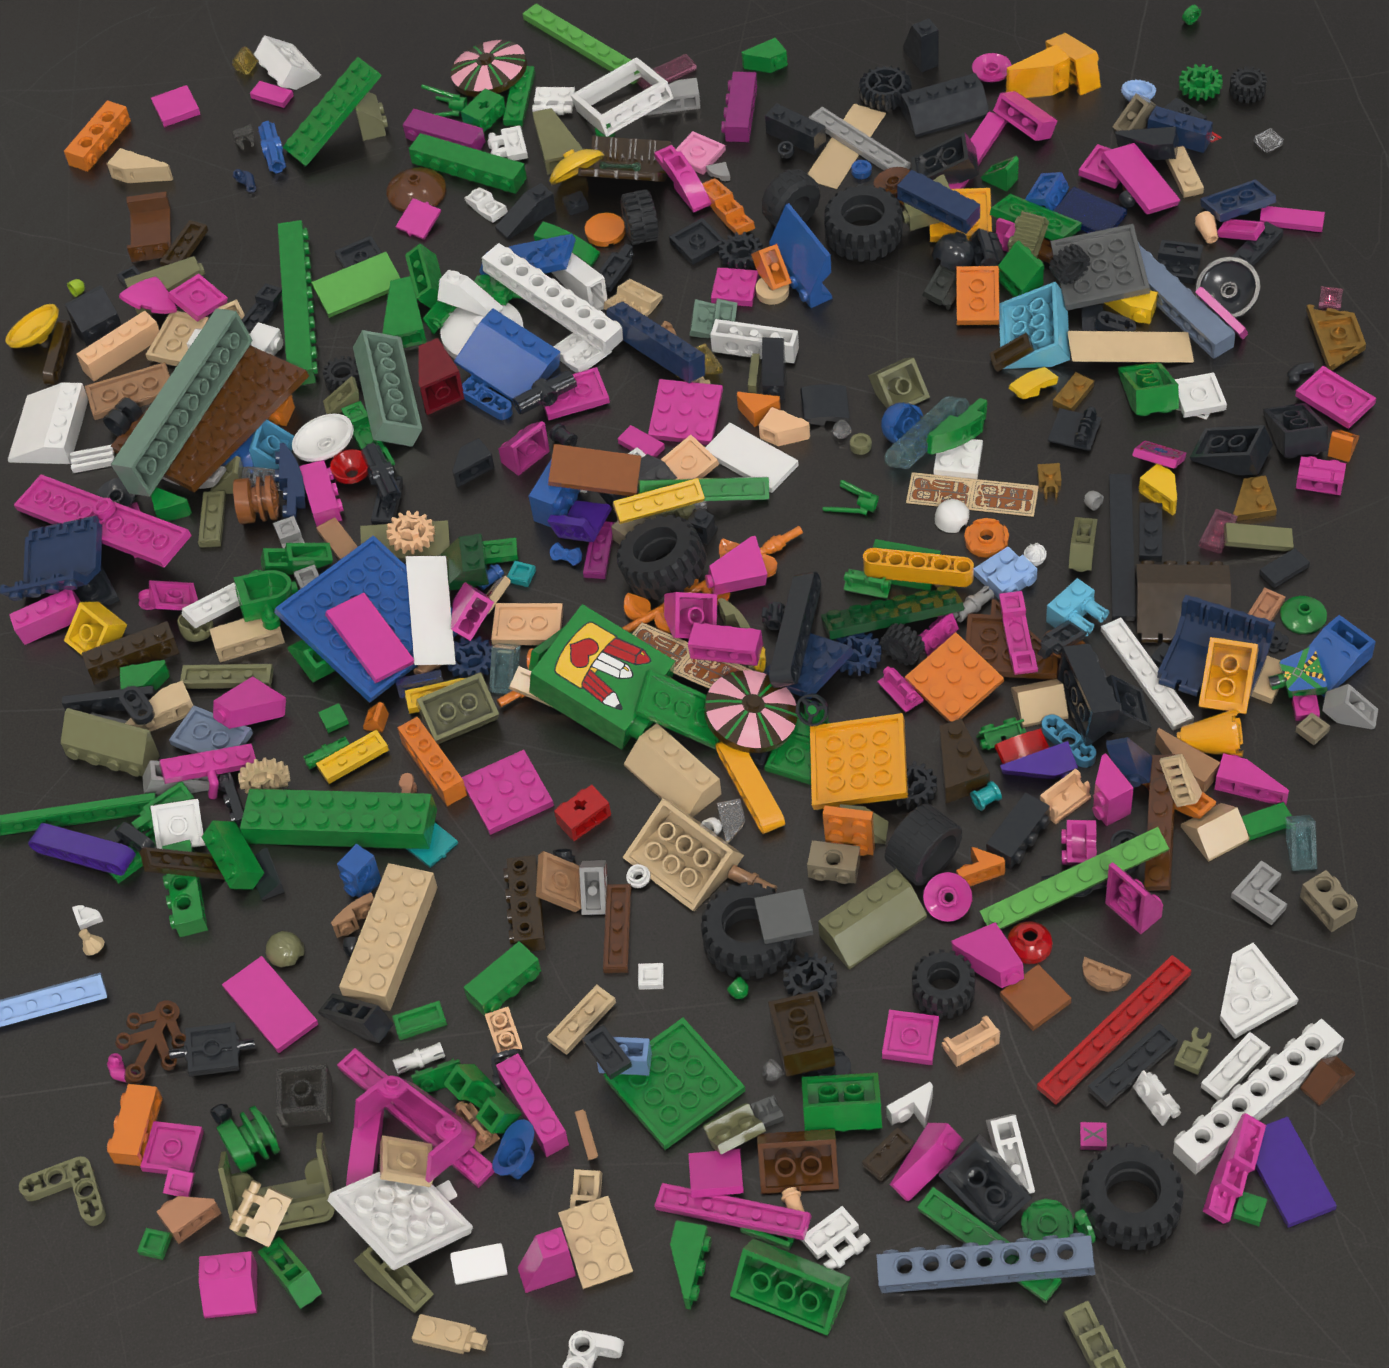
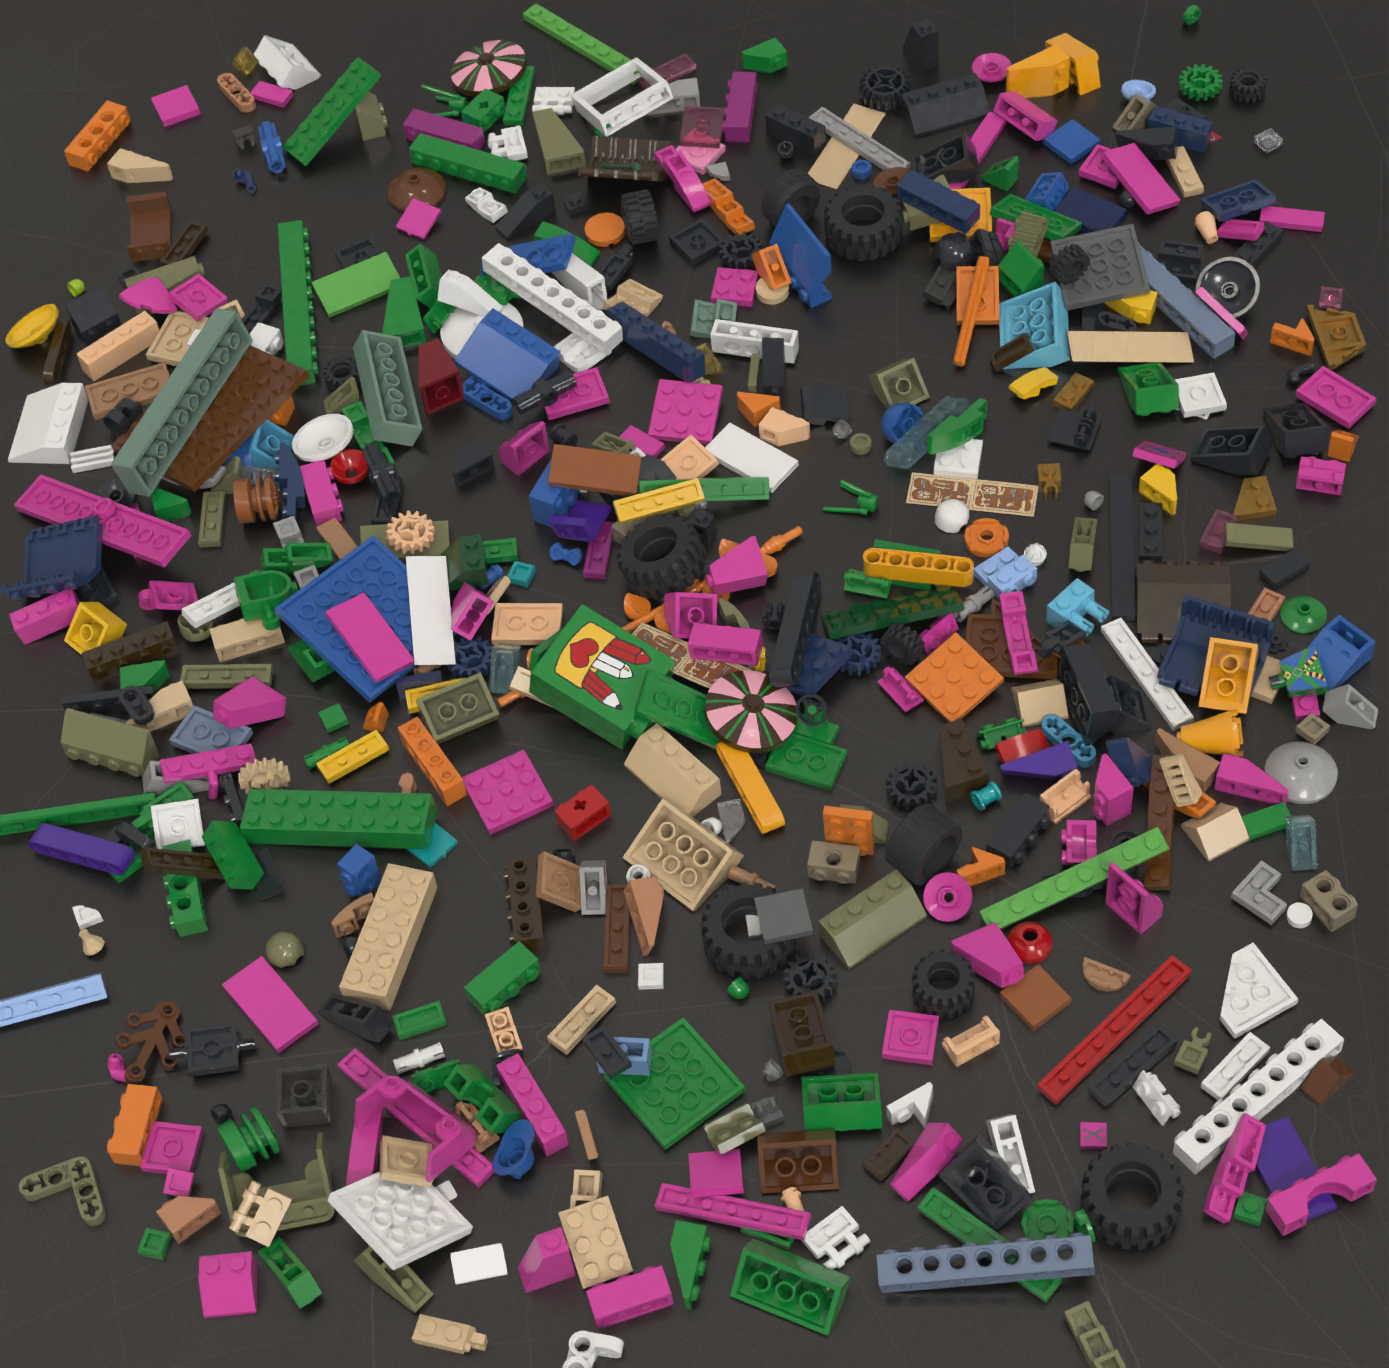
(228, 78): none -> nougat beam
(572, 162): yellow dish -> none
(600, 444): none -> olive tile
(629, 1296): none -> dark pink brick
(644, 903): none -> nougat slope
(702, 127): none -> clear pink tile
(753, 927): none -> white tile
(858, 761): light orange plate -> none
(971, 311): none -> orange axle
(1071, 141): none -> blue tile
(1294, 339): none -> orange slope
(1299, 915): none -> white tile
(1305, 782): none -> light grey dish
(1347, 1178): none -> dark pink arch

